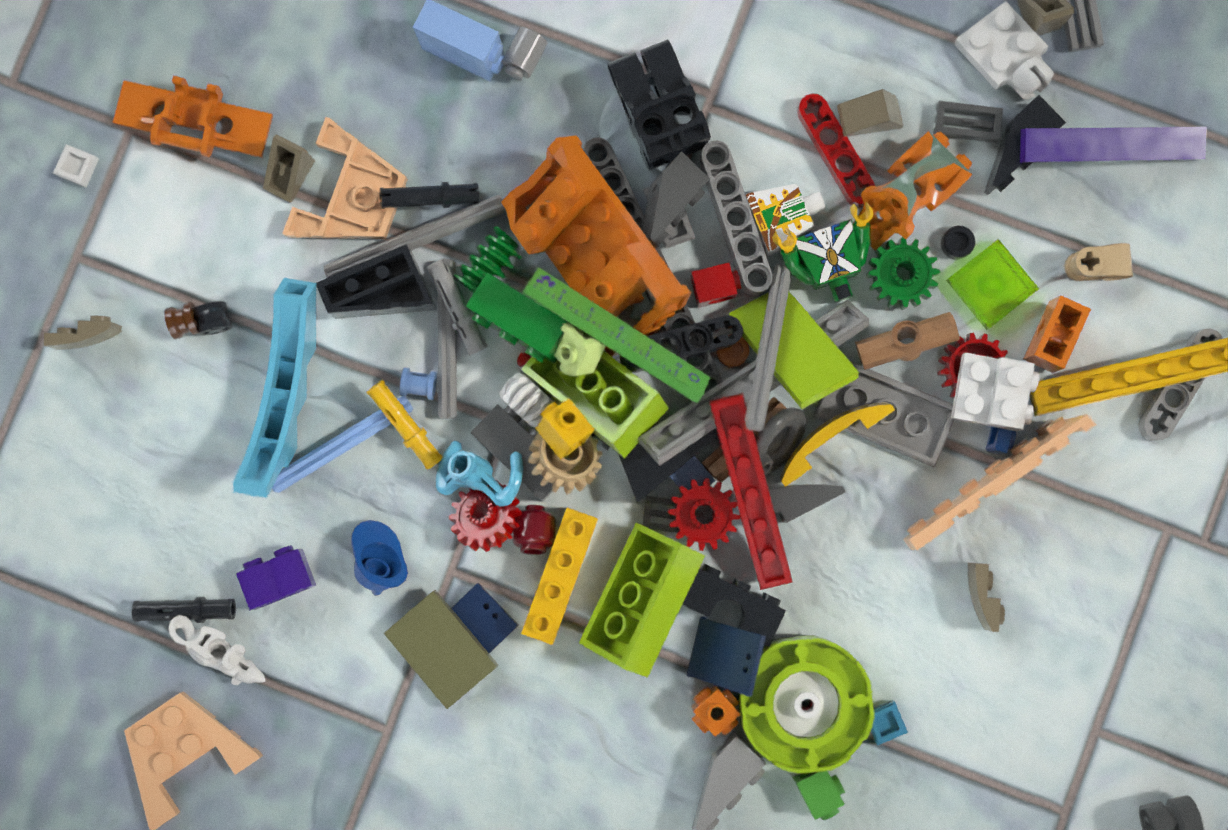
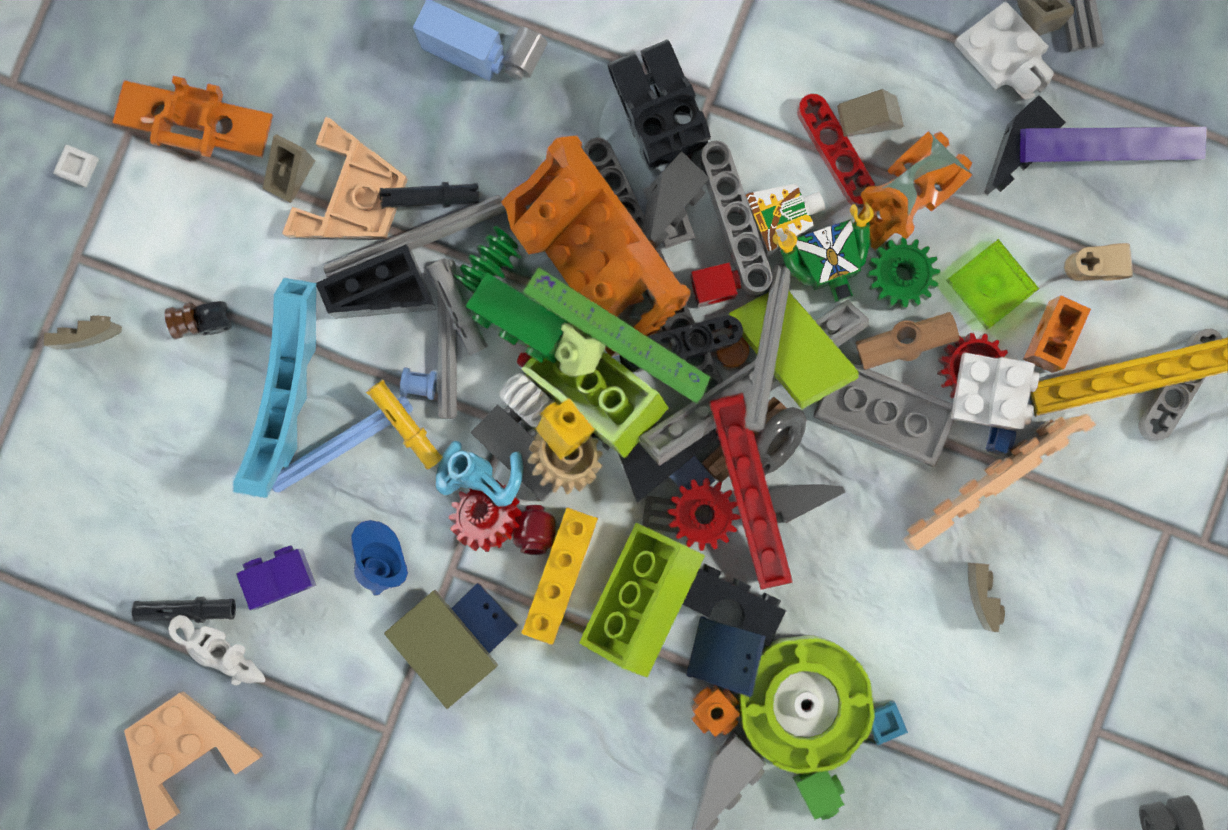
(868, 416): yellow slope -> none
(940, 119): dark grey tile -> none
(958, 242): black tile -> none

